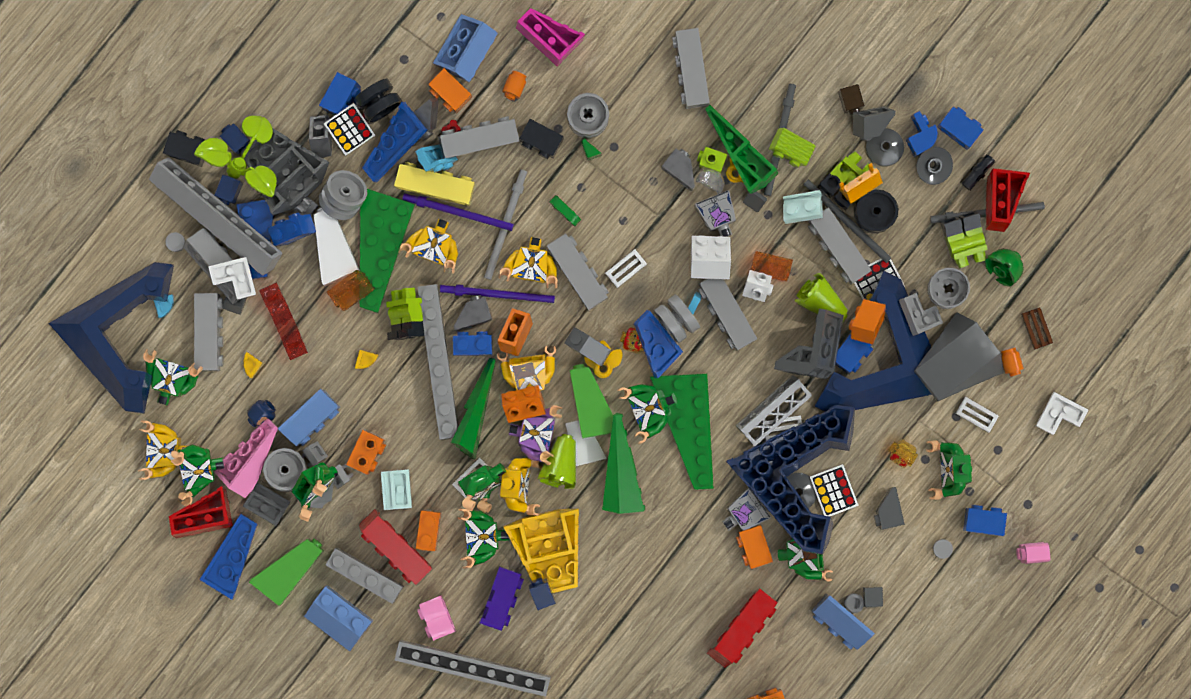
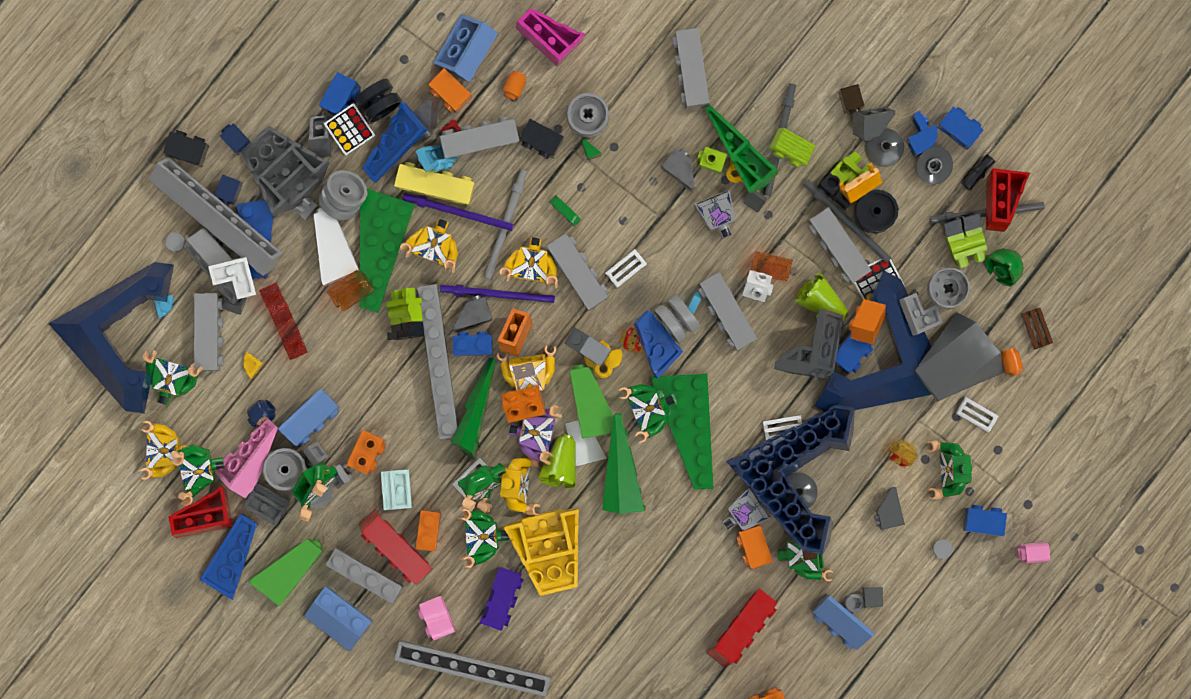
(215, 153): lime plant -> none
(291, 230): blue brick -> none
(365, 359): yellow tile -> none
(541, 593): dark blue brick -> none
(710, 257): white brick -> none
(712, 180): clear hair -> none
(769, 405): light grey fence -> none
(802, 207): light aqua plate -> none
(834, 491): sticker -> none
(1058, 409): white plate -> none

